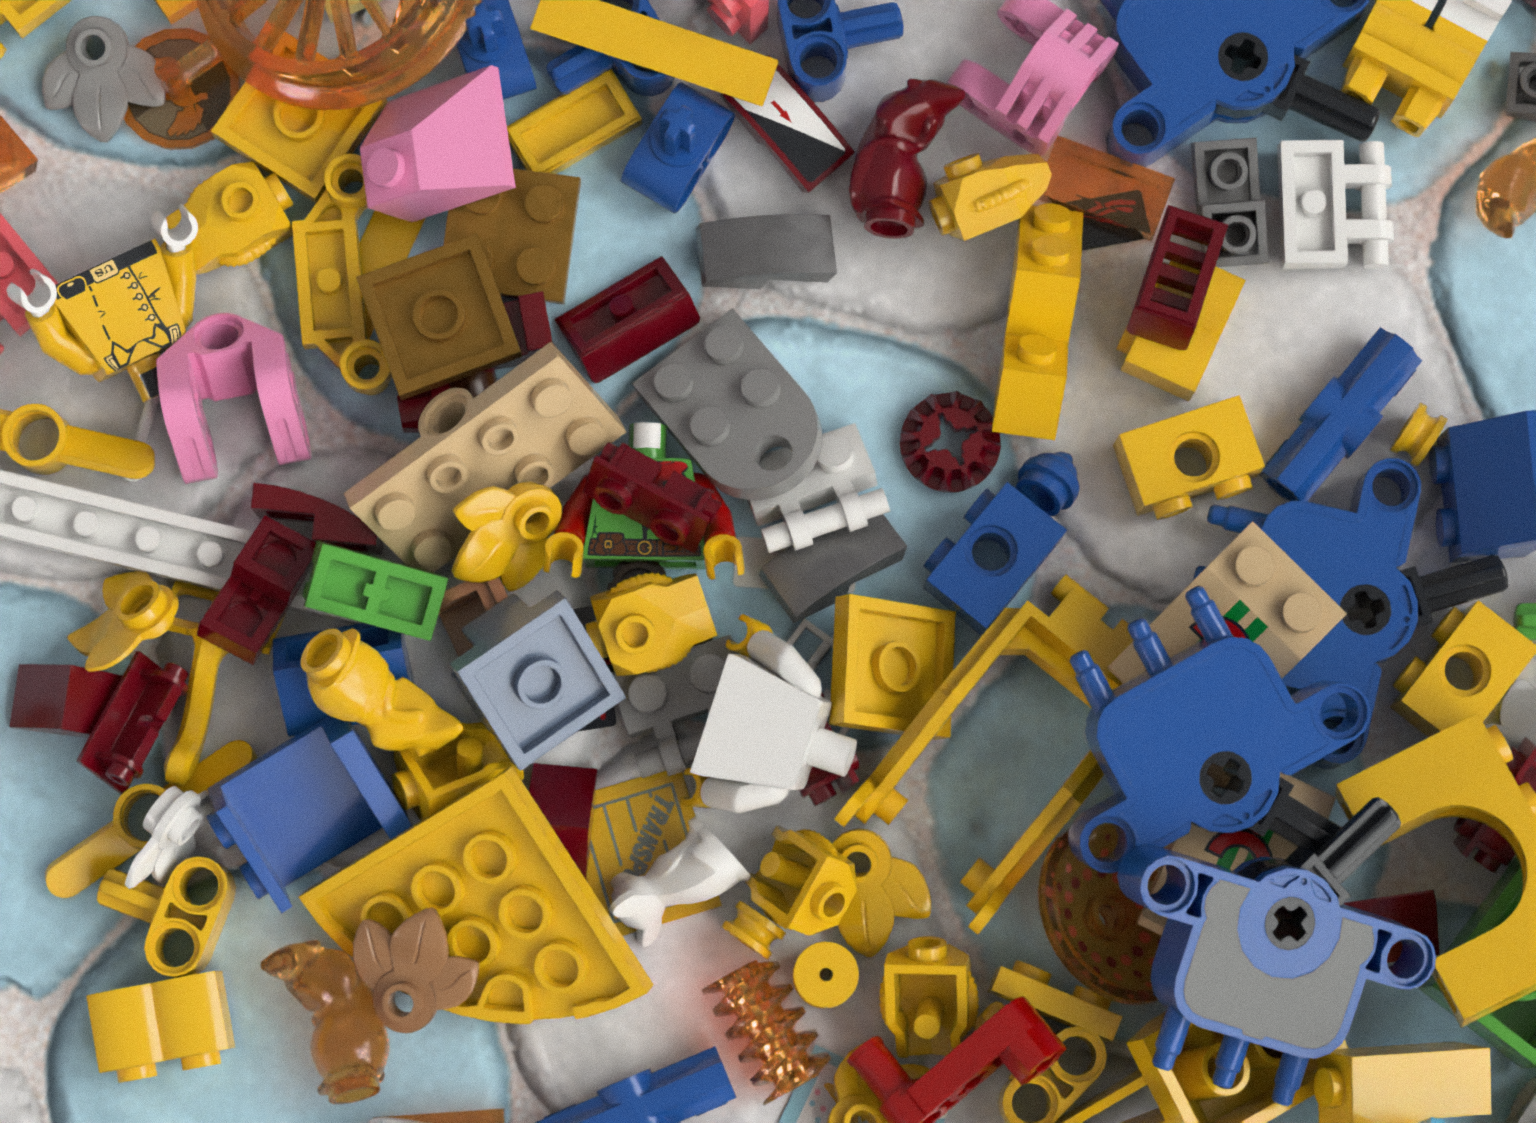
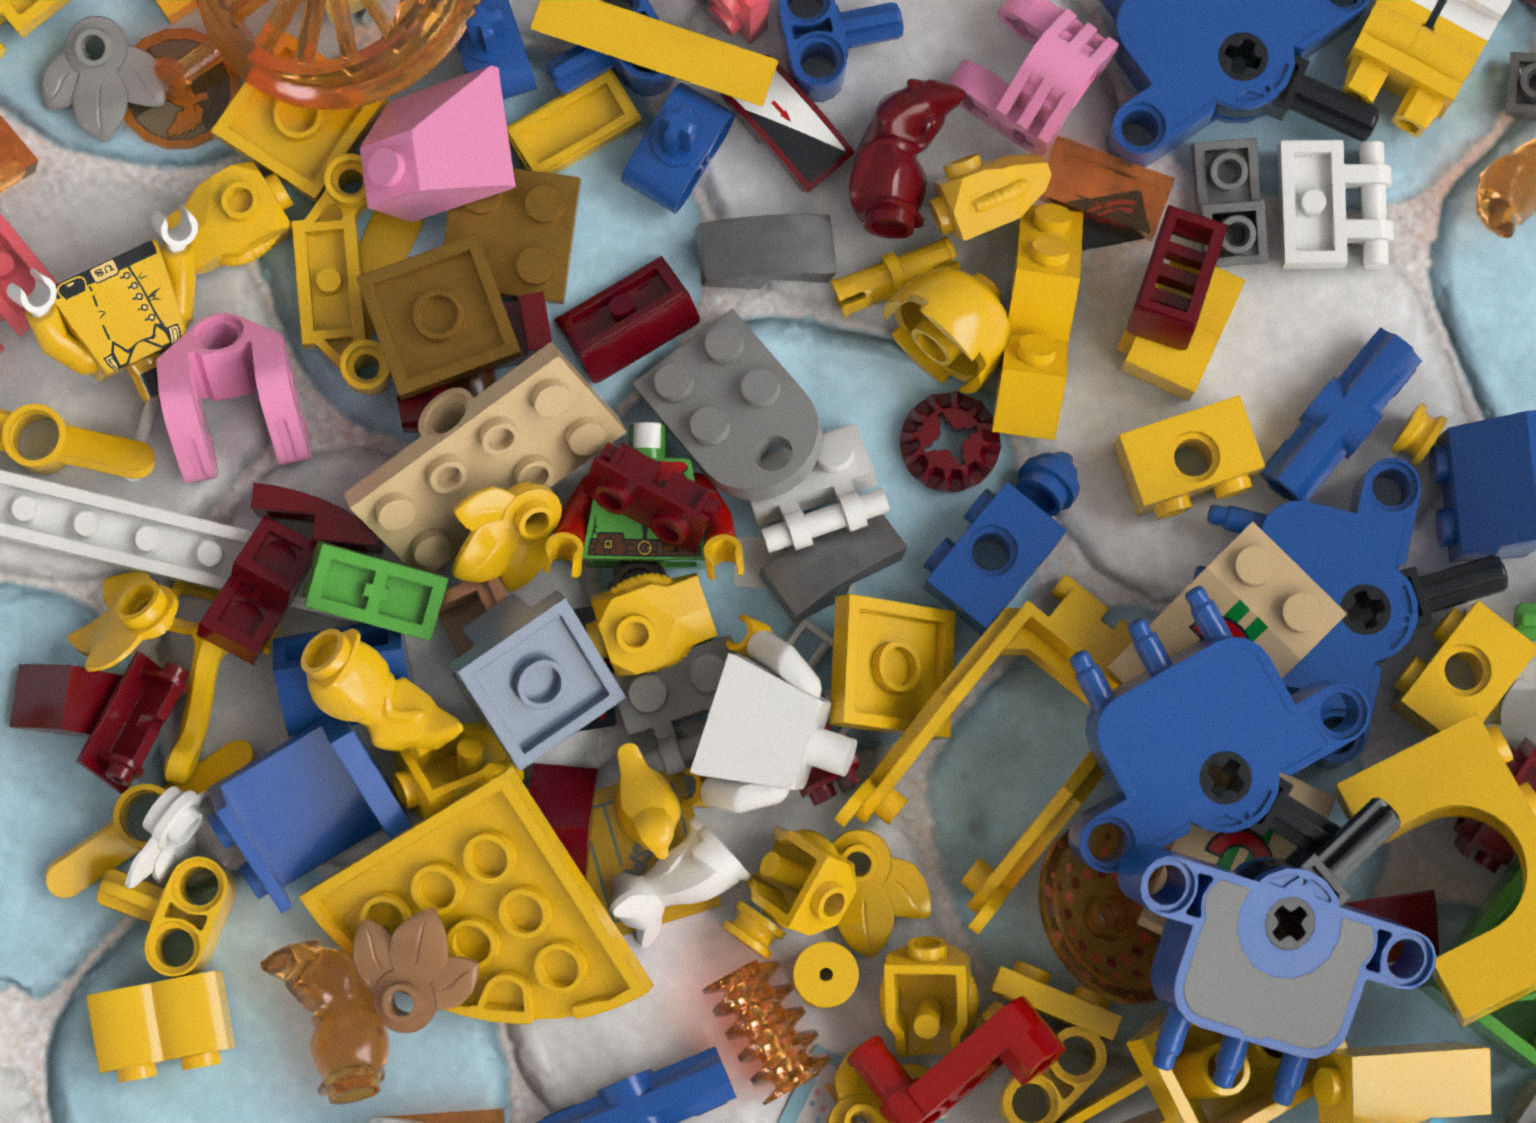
(645, 802): none -> yellow animal
(883, 279): none -> yellow pin
(951, 325): none -> yellow cylinder

